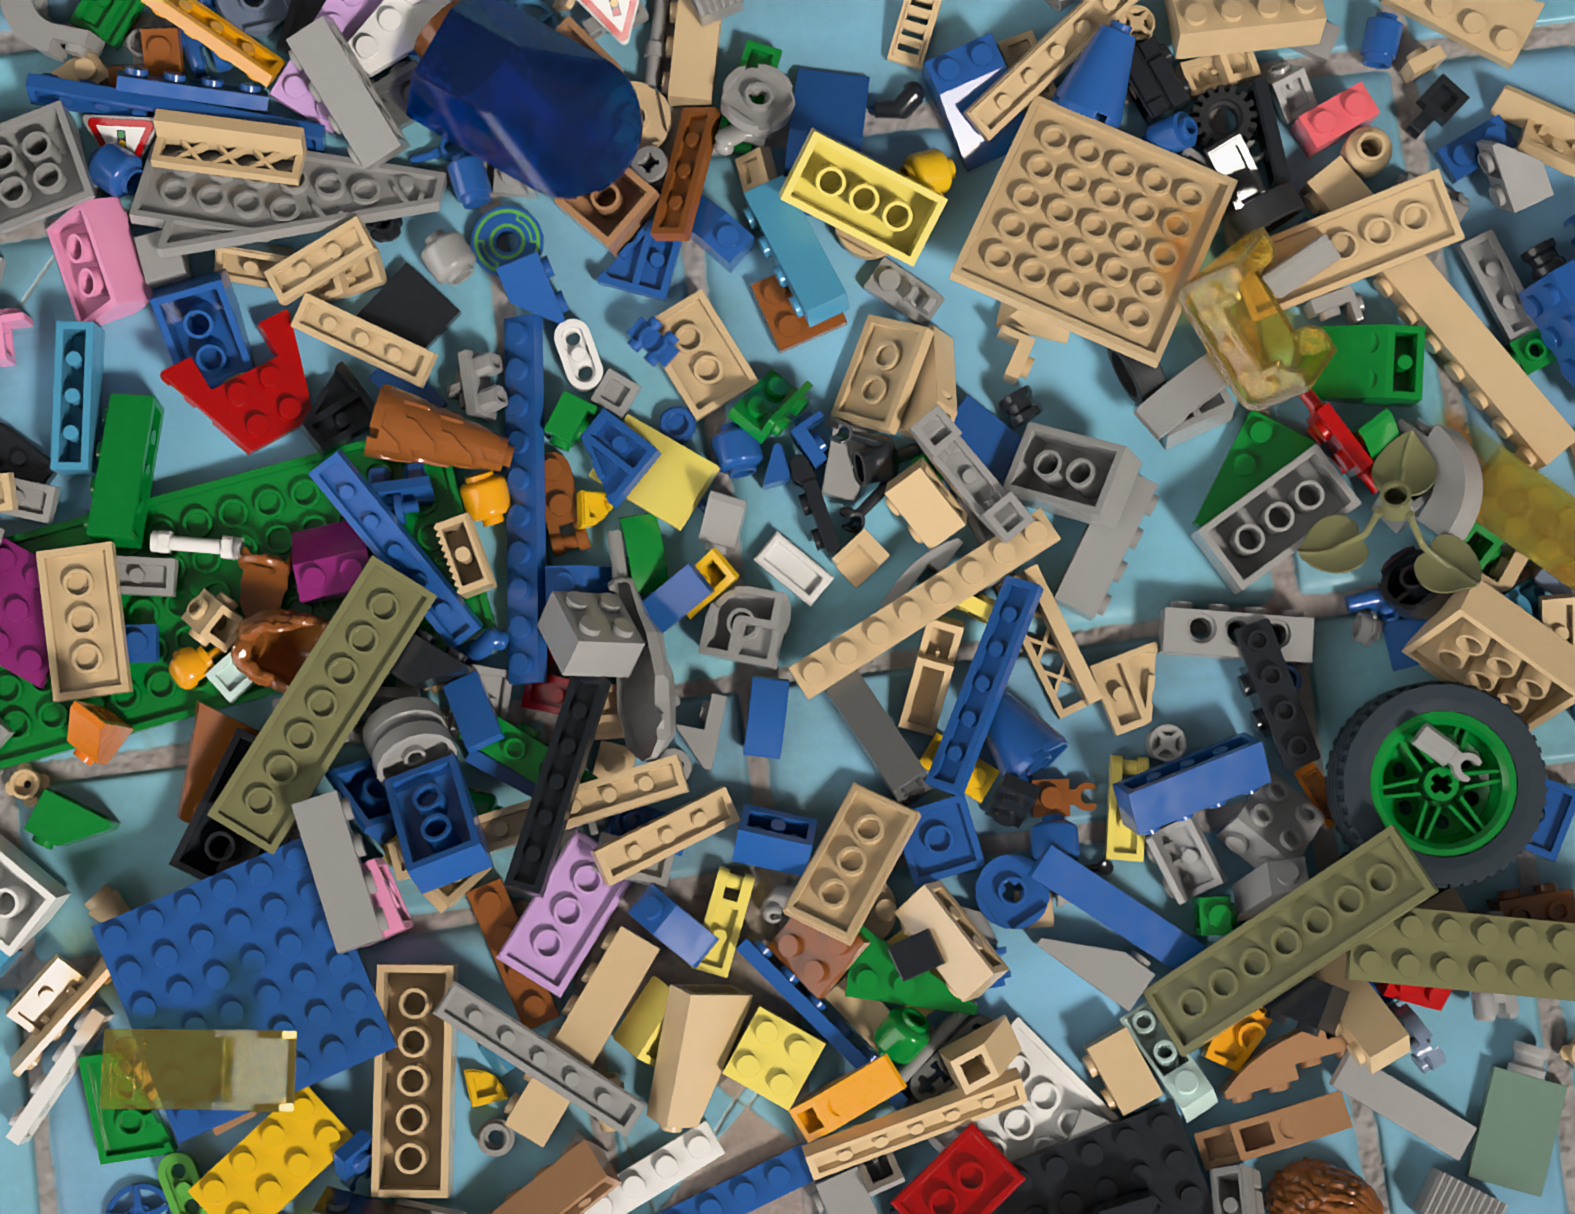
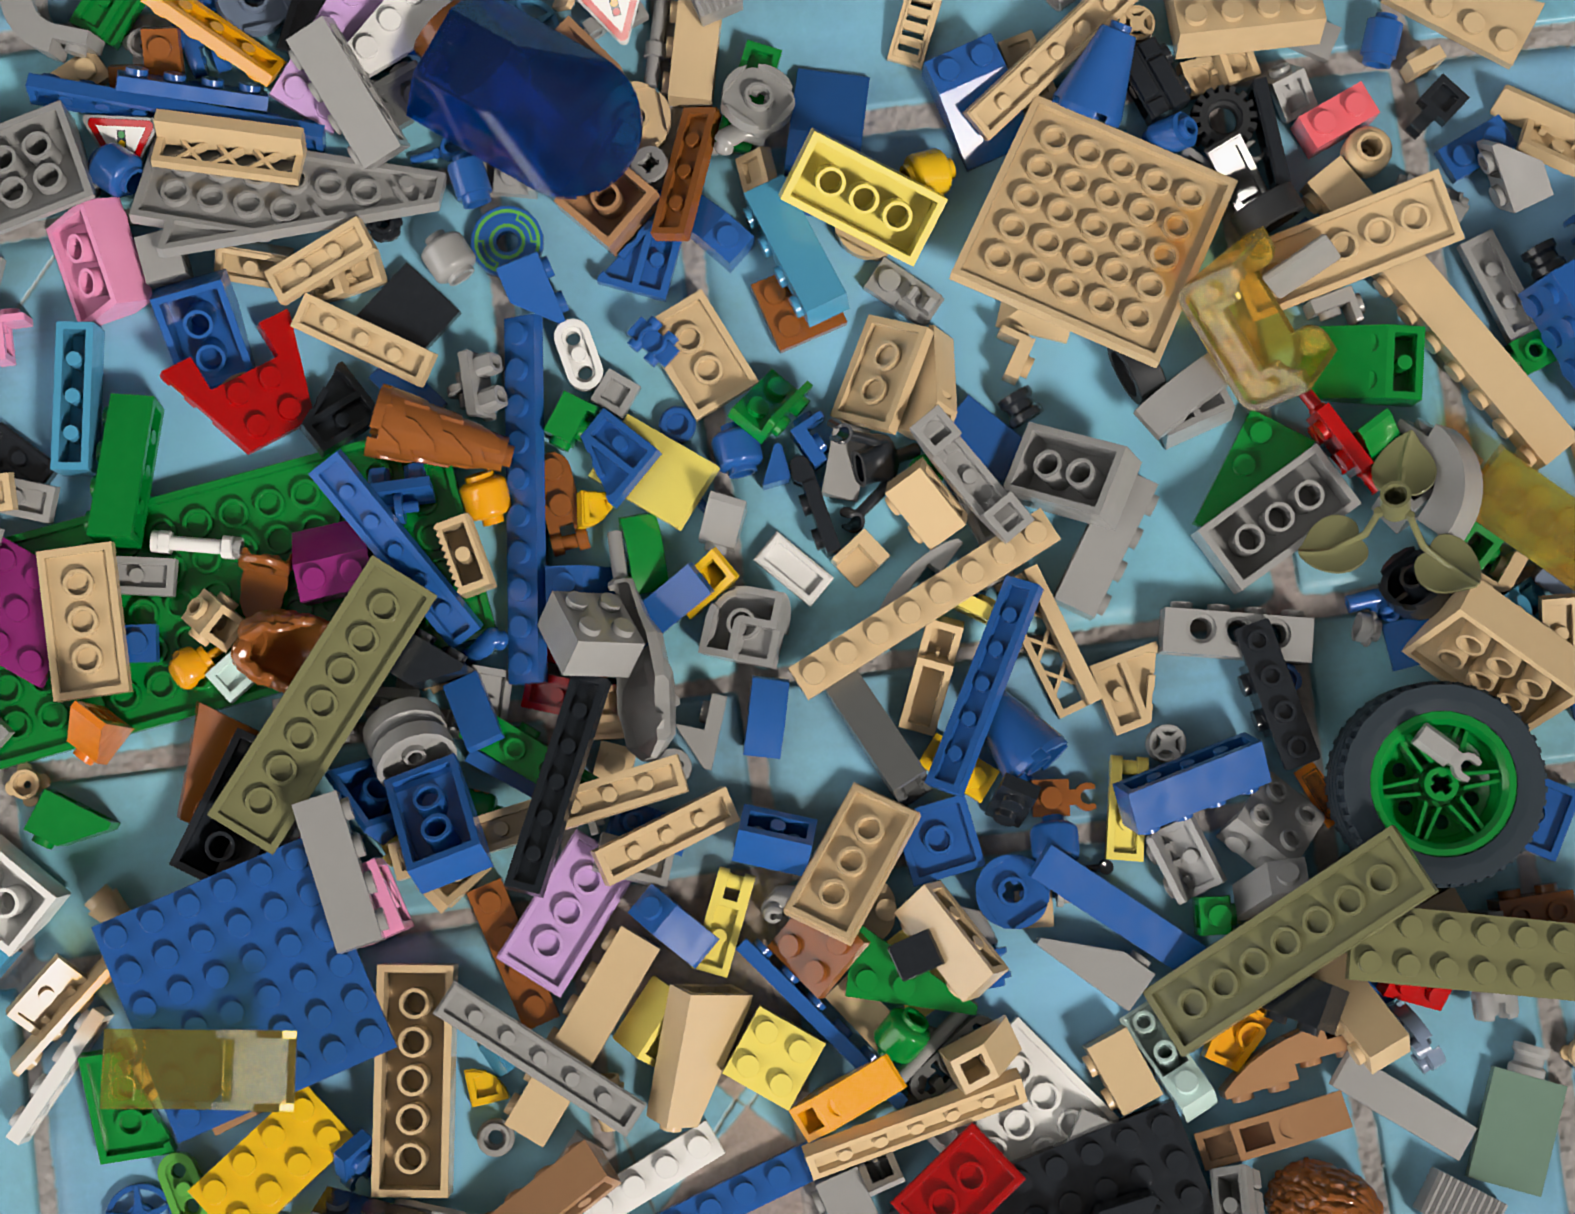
(903, 105): black arm -> none

